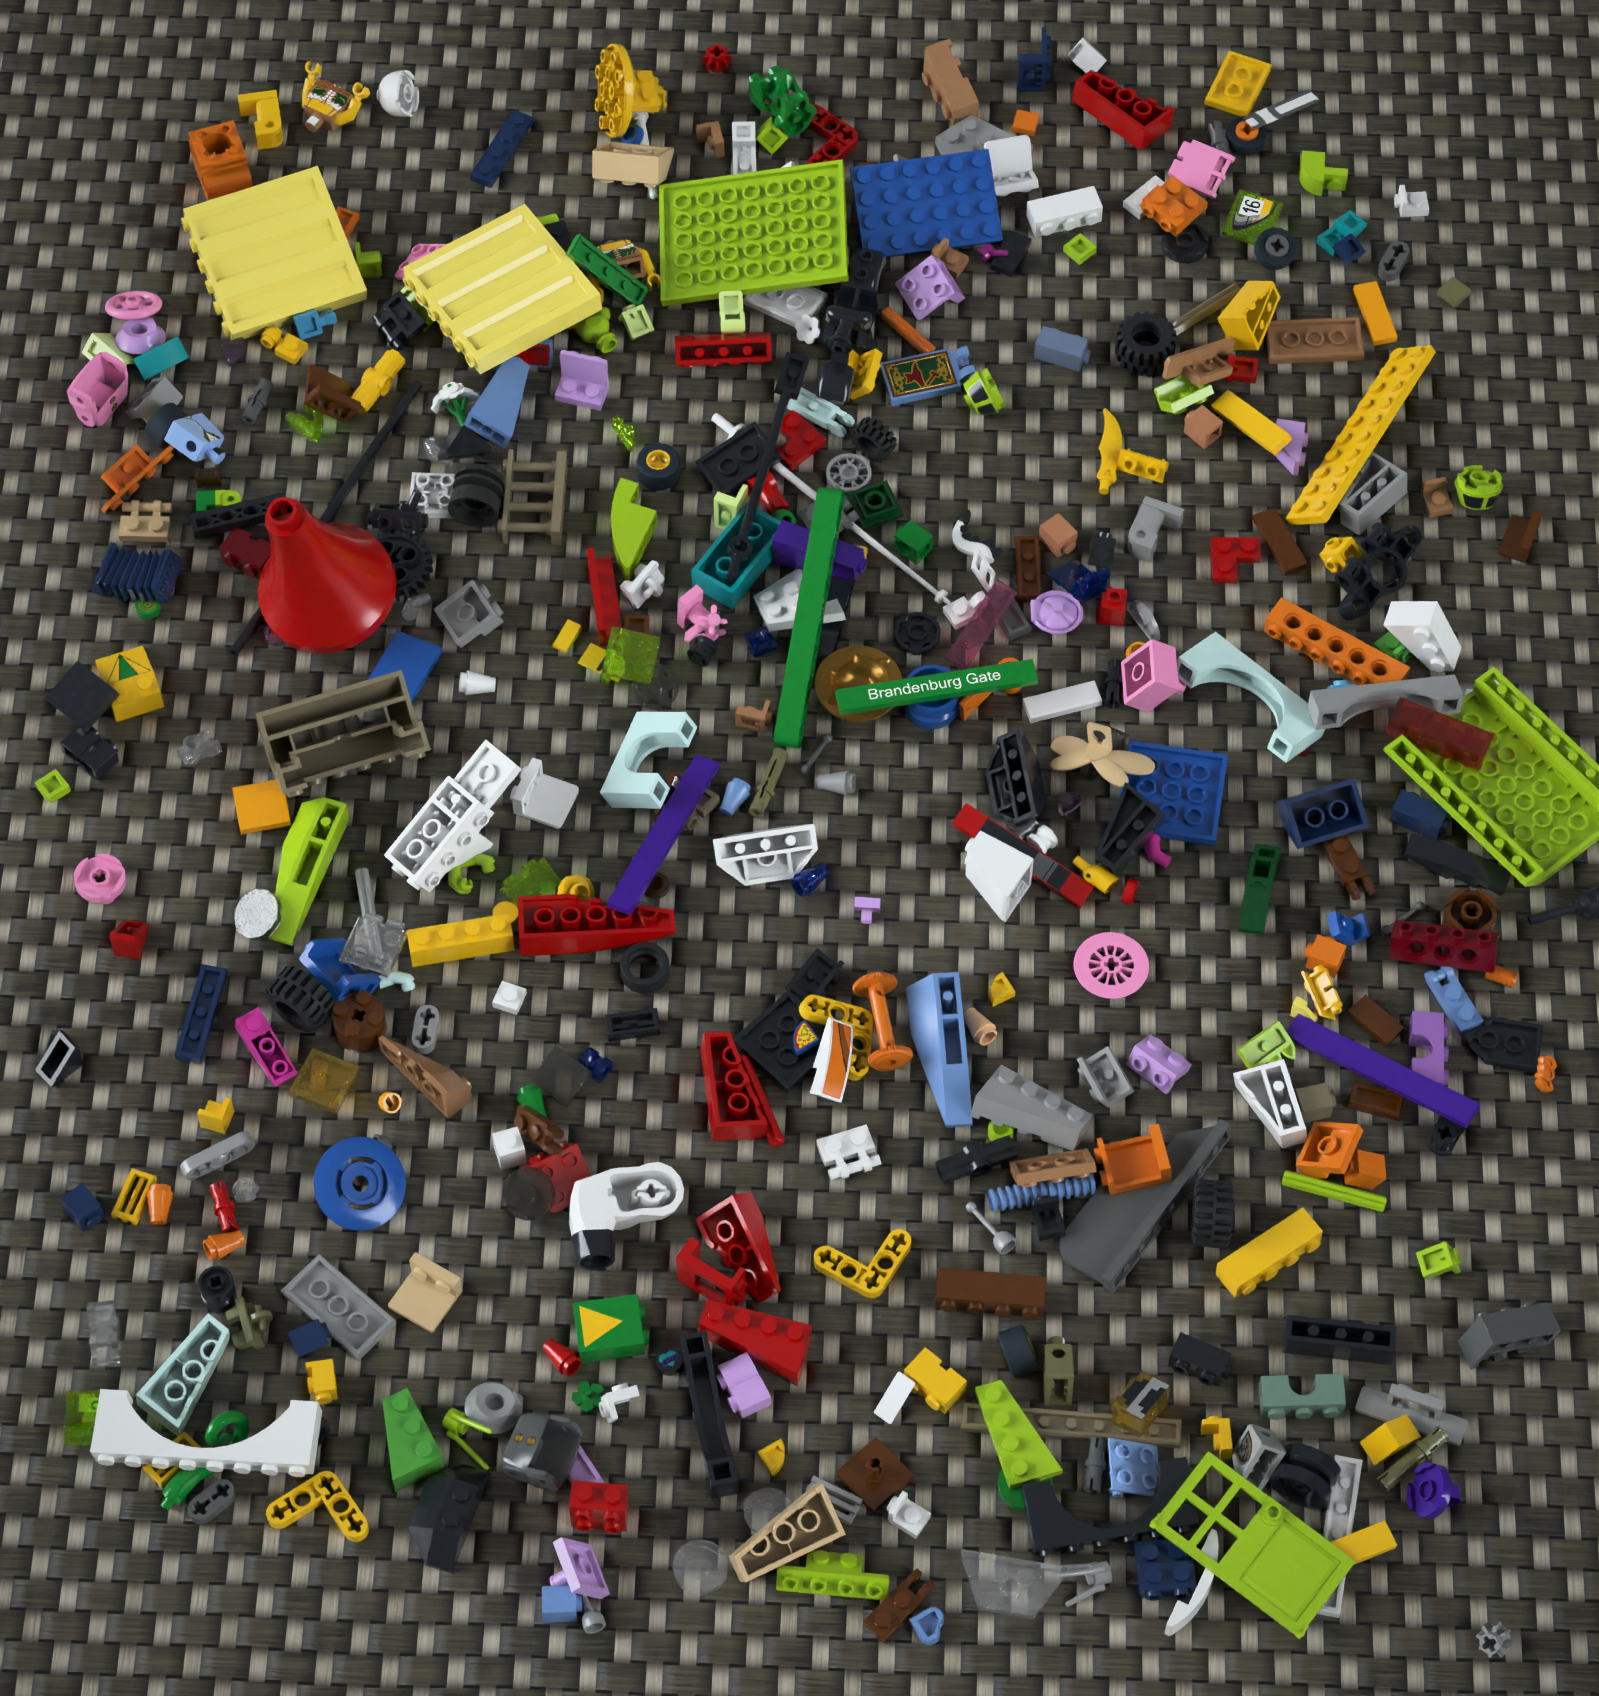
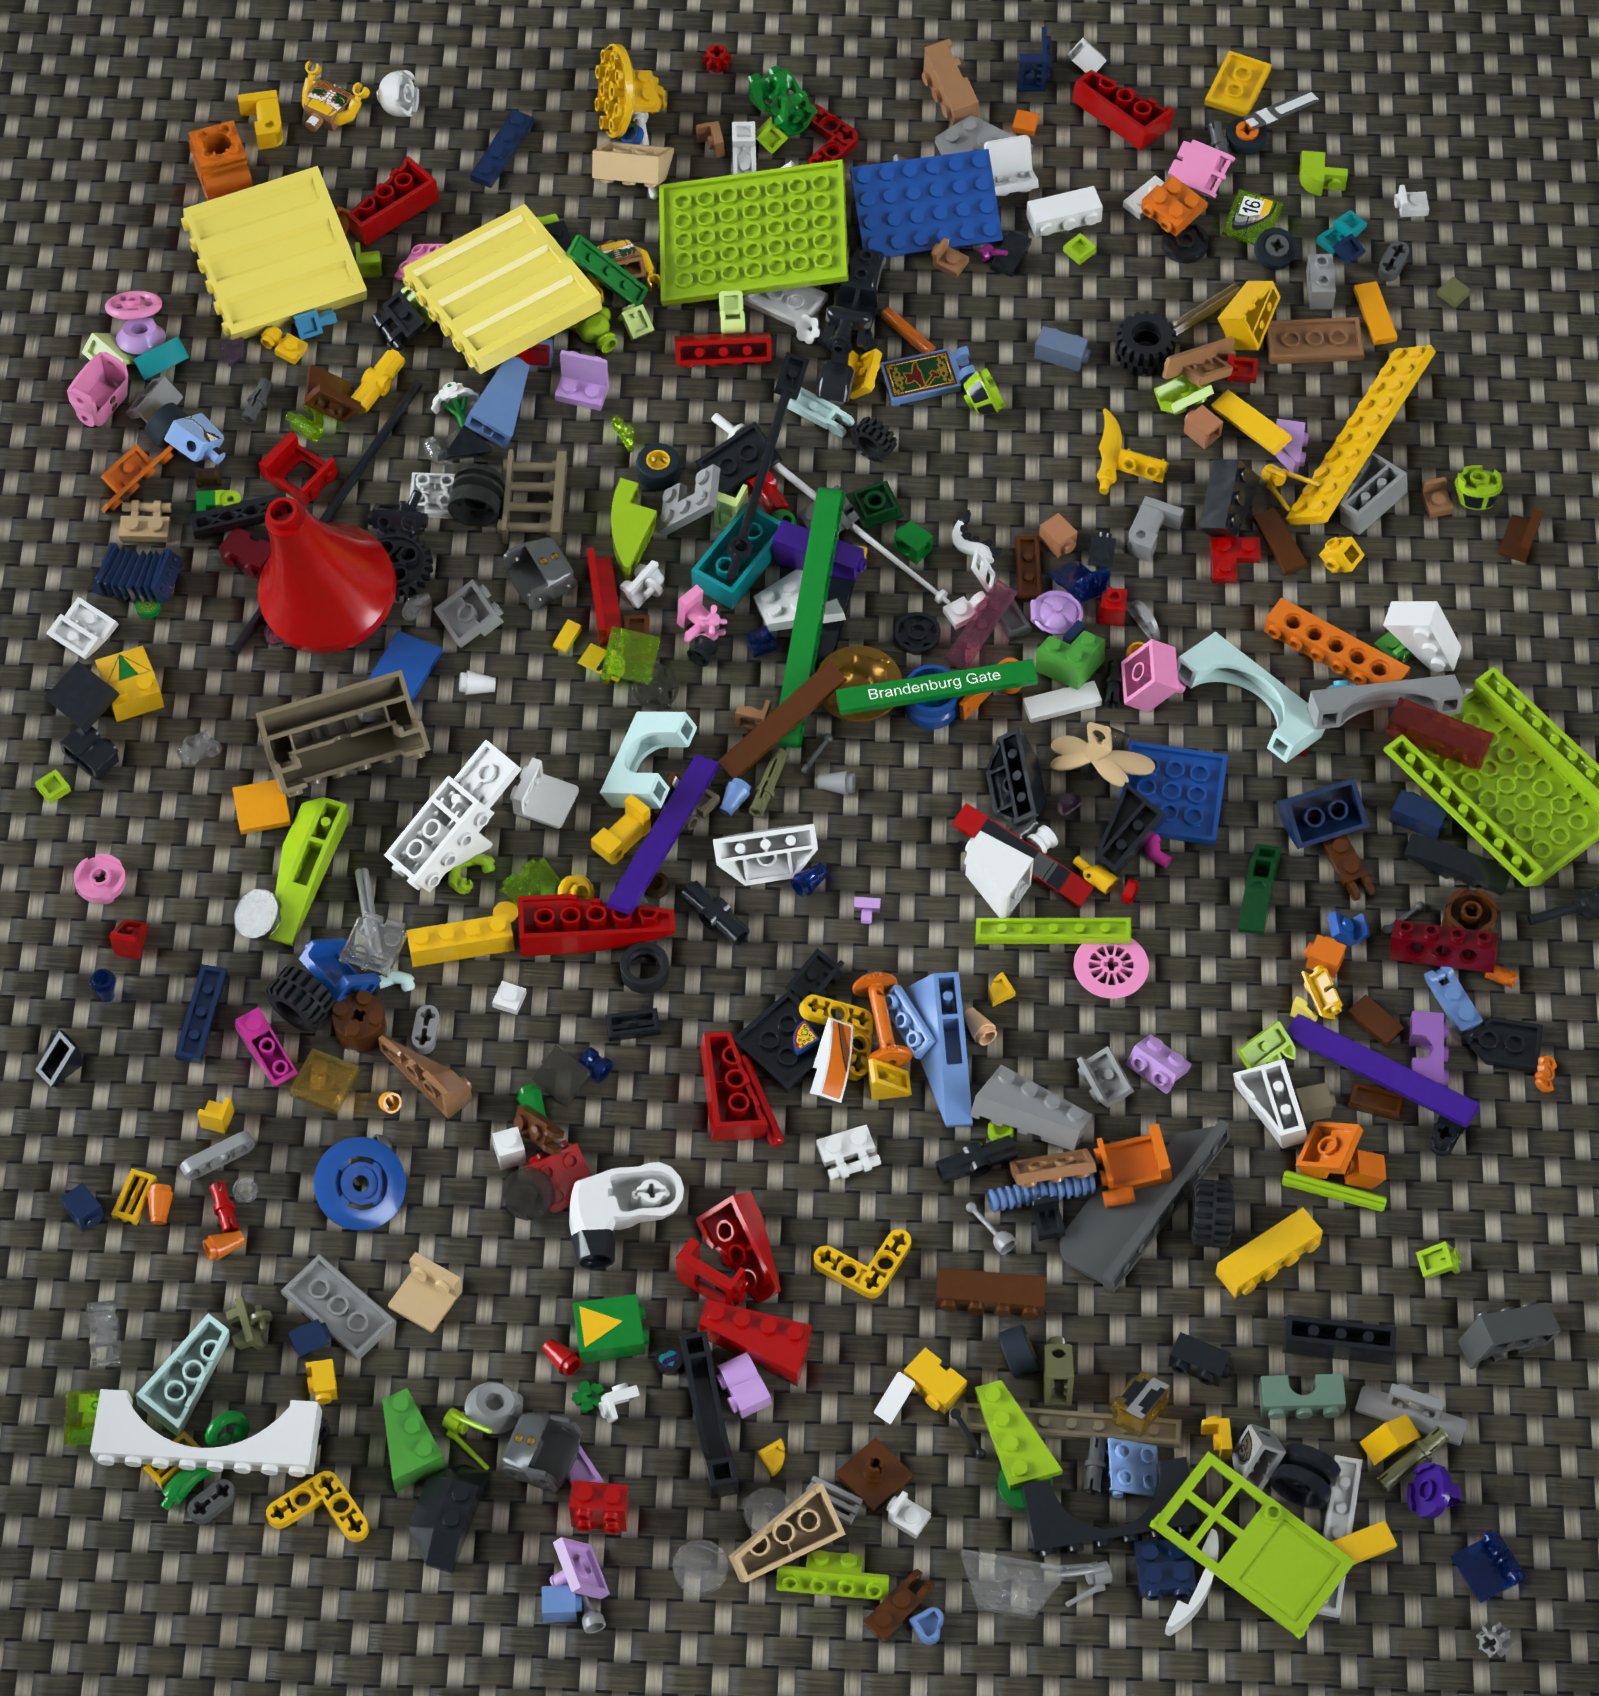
(82, 628): none -> white slope
(103, 984): none -> clear blue cone
(217, 1289): black wheel -> none
(285, 458): none -> red window
(393, 203): none -> red wedge
(539, 572): none -> dark grey piece
(625, 833): none -> yellow piece
(679, 510): none -> light grey plate
(715, 913): none -> black piece
(782, 720): none -> reddish brown tile
(802, 440): red plate -> none
(848, 472): light grey wheel -> none
(887, 1081): none -> yellow slope
(908, 1022): none -> light blue tile
(928, 287): lavender bracket -> none
(956, 1414): none -> black hinge
(1053, 930): none -> lime tile
(1073, 662): none -> bright green brick
(1074, 632): none -> dark blue tile
(1120, 1197): none -> orange piece
(1227, 497): none -> black wedge
(1276, 477): none -> yellow plant
(1320, 281): none -> light grey brick
(1357, 575): black piece -> none
(1489, 1566): none -> clear blue hinge

